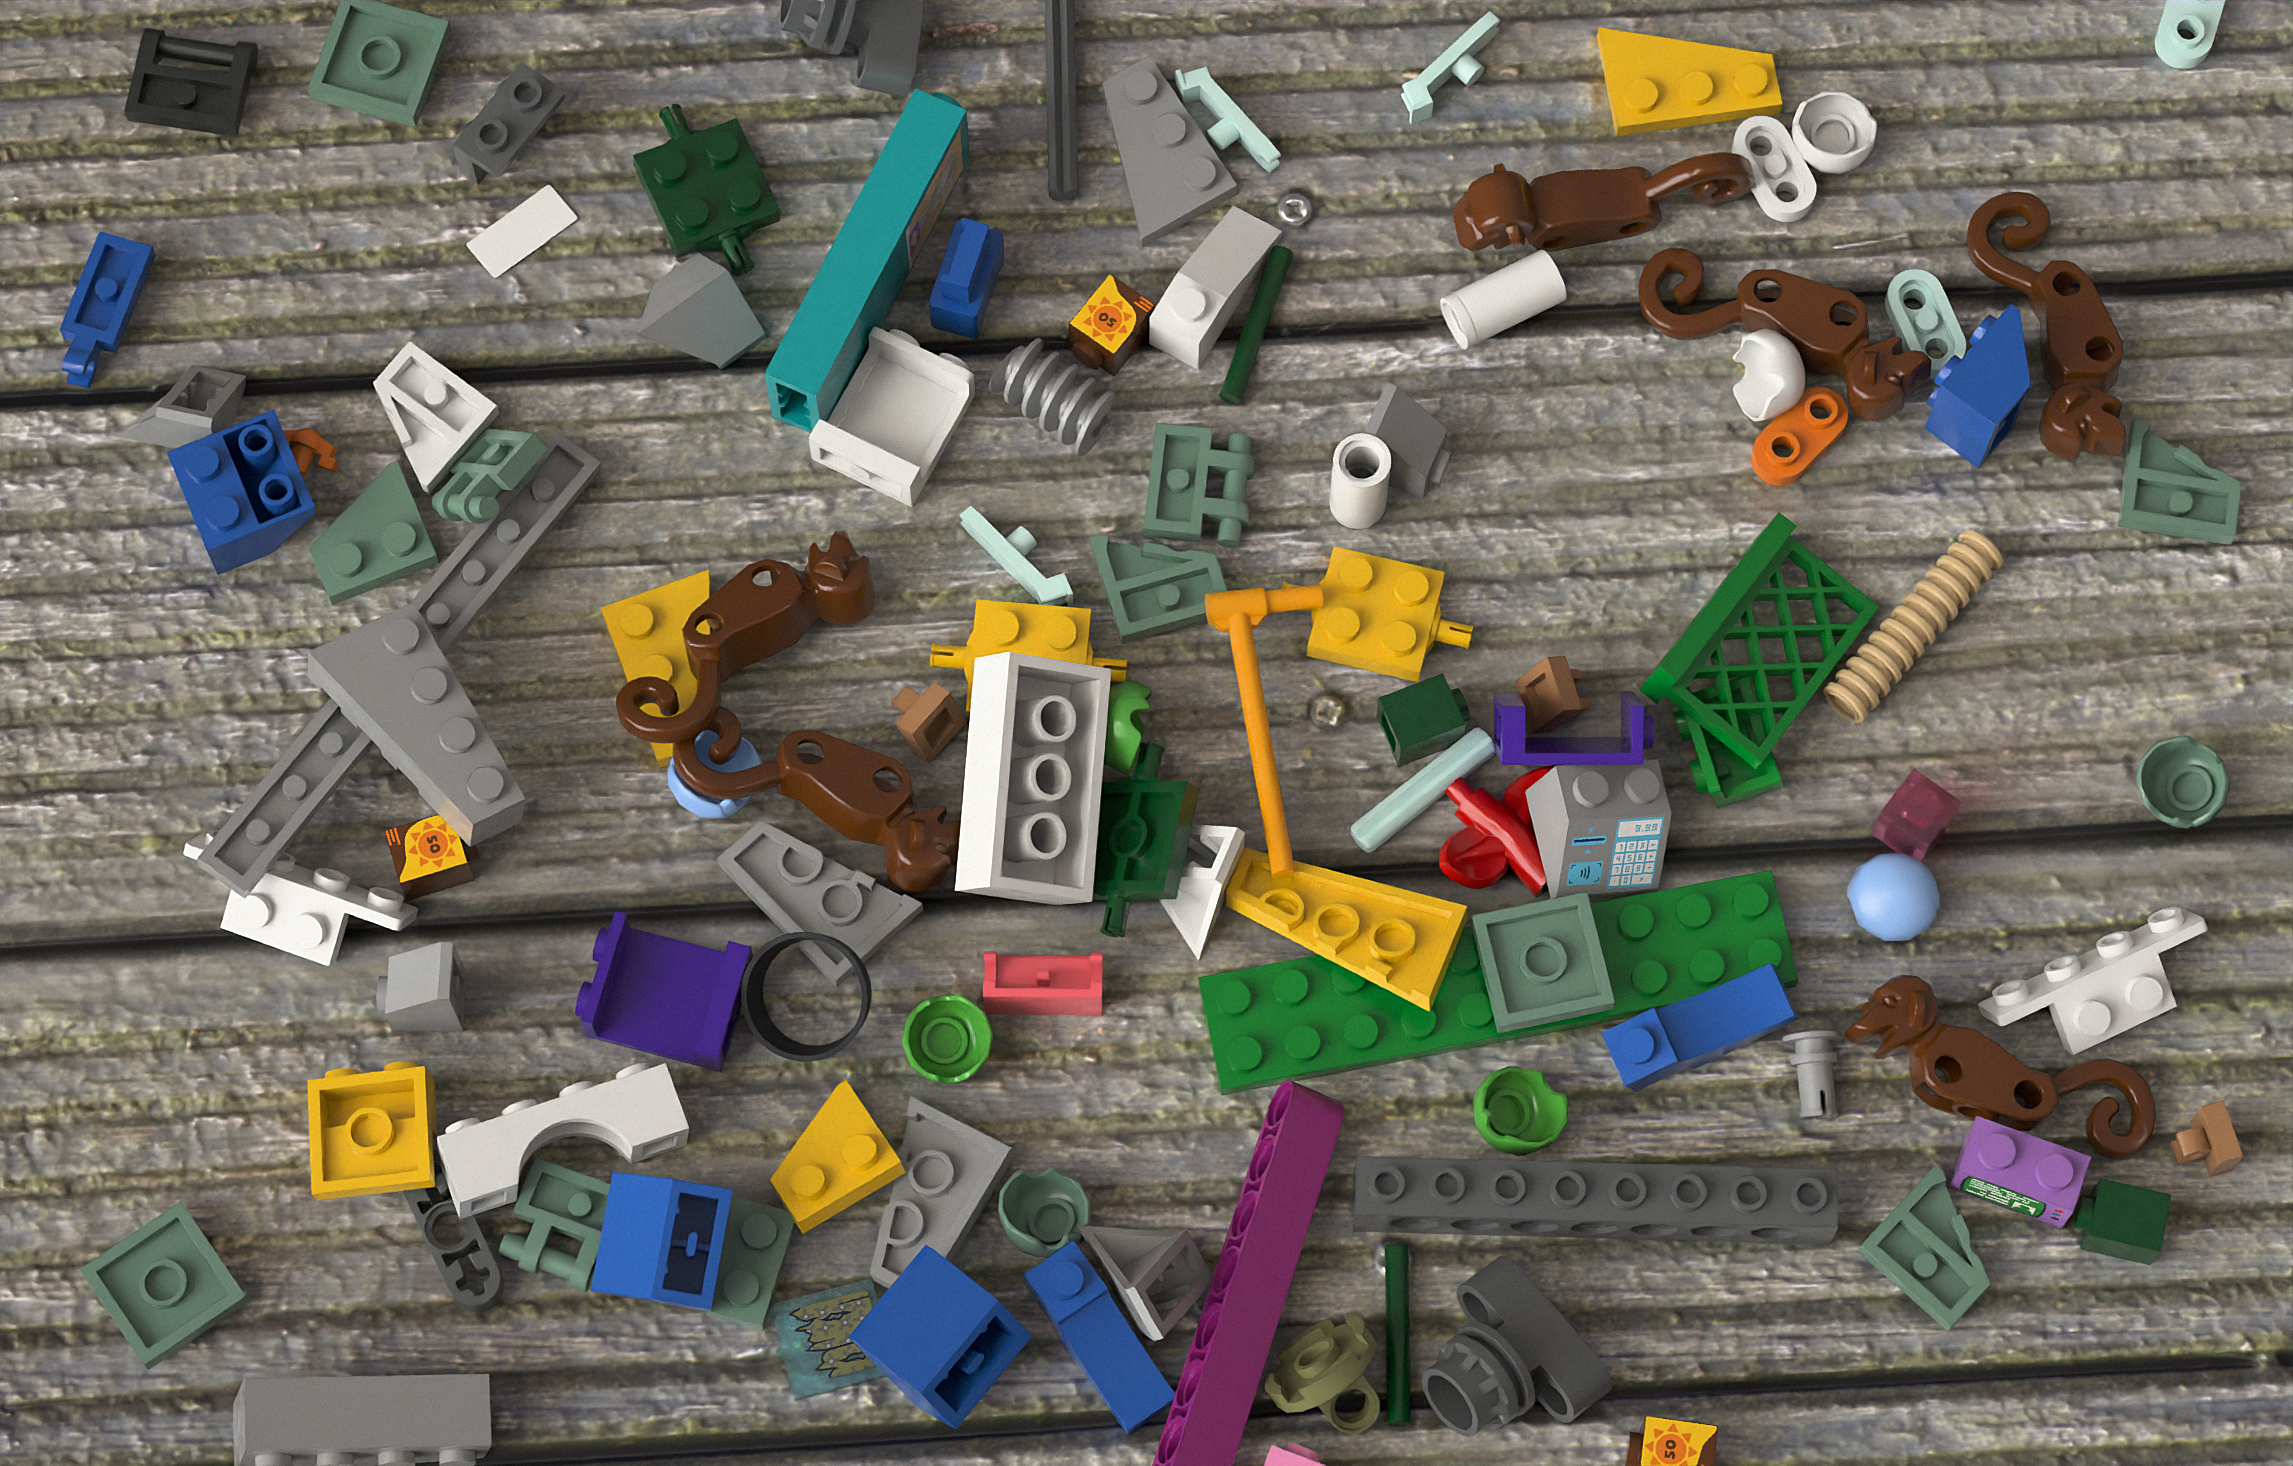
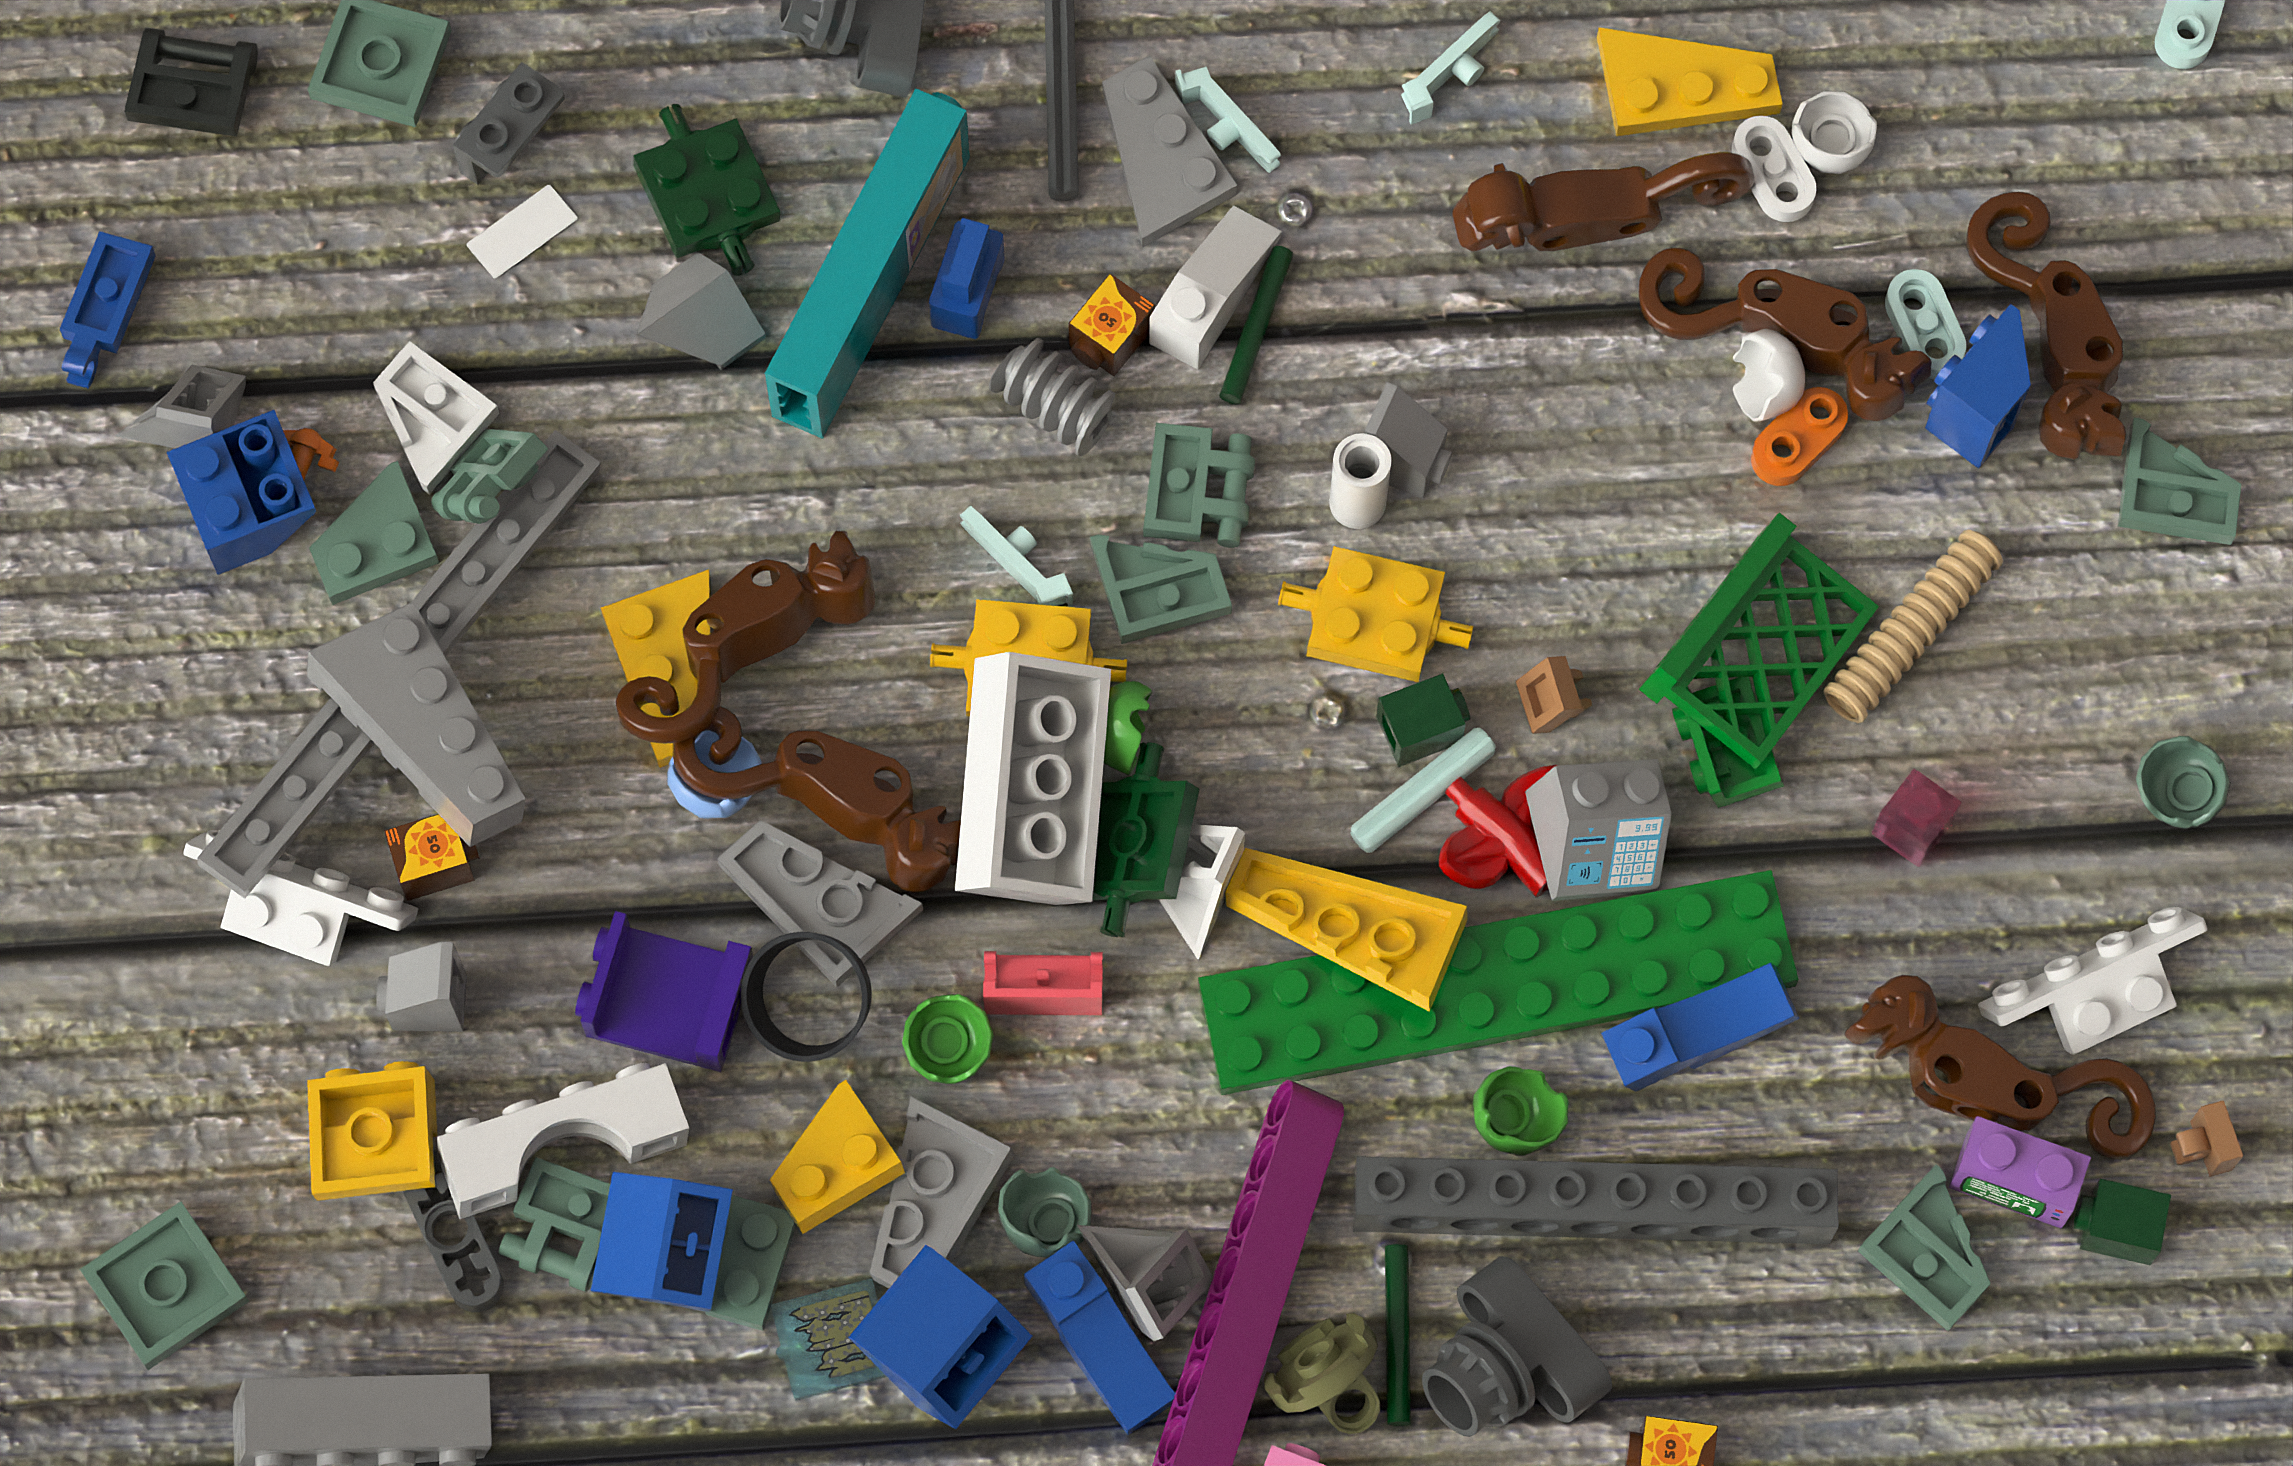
(895, 416): white panel -> none
(928, 720): medium nougat tile -> none
(1238, 614): light orange bar -> none
(1503, 299): white pin -> none
(1516, 749): dark purple panel -> none
(1542, 962): sand green plate -> none
(1815, 1071): light grey pin -> none
(1894, 896): light blue hair -> none

